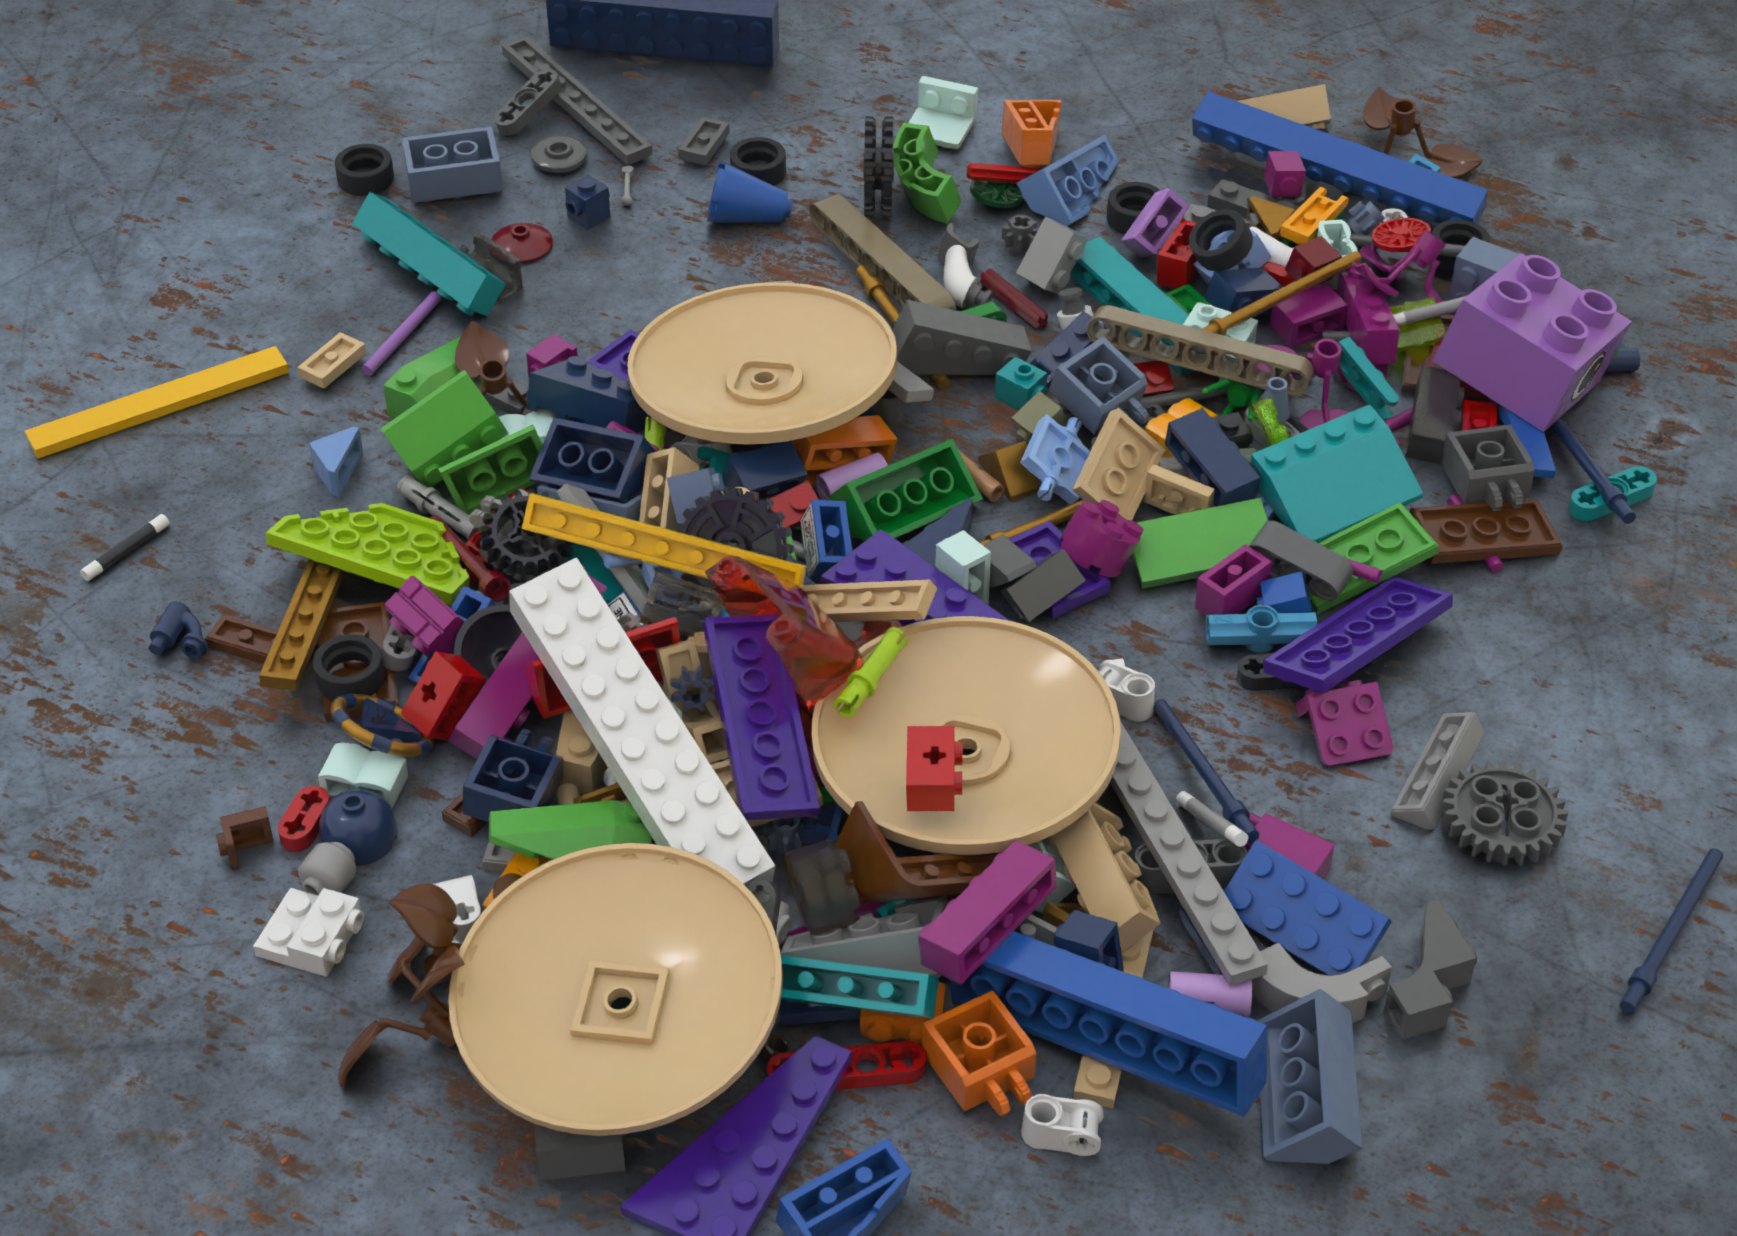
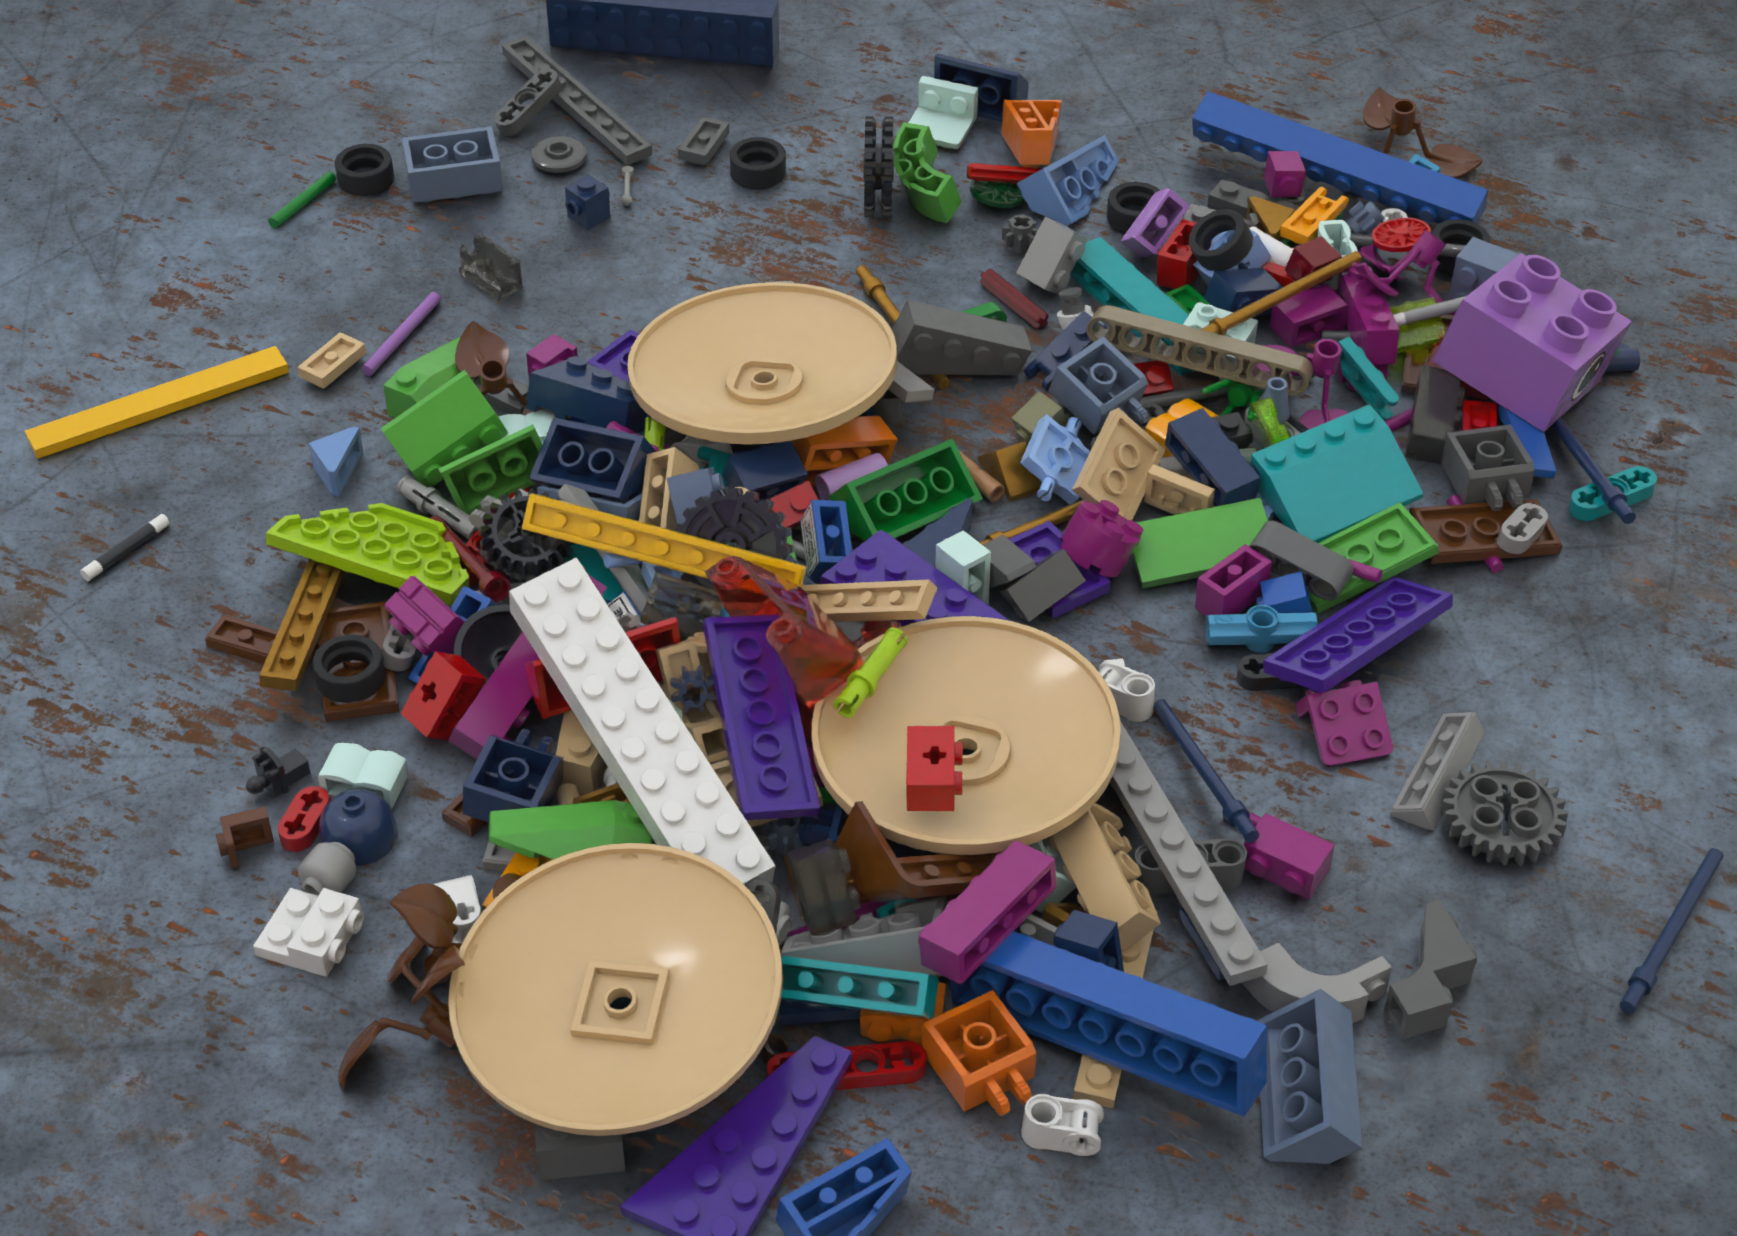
(169, 627): dark blue plant -> none
(277, 773): none -> black piece
(302, 199): none -> green bar
(379, 725): piece -> none
(428, 254): teal brick -> none
(524, 241): dark red dish -> none
(746, 199): blue cone -> none
(871, 247): dark tan beam -> none
(958, 279): piece -> none
(992, 83): none -> dark blue slope
(1019, 383): teal brick -> none
(1212, 819): bar -> none
(1214, 990): lavender pin -> none
(1304, 106): tan wedge -> none
(1304, 912): blue plate -> none
(1519, 525): none -> light grey beam

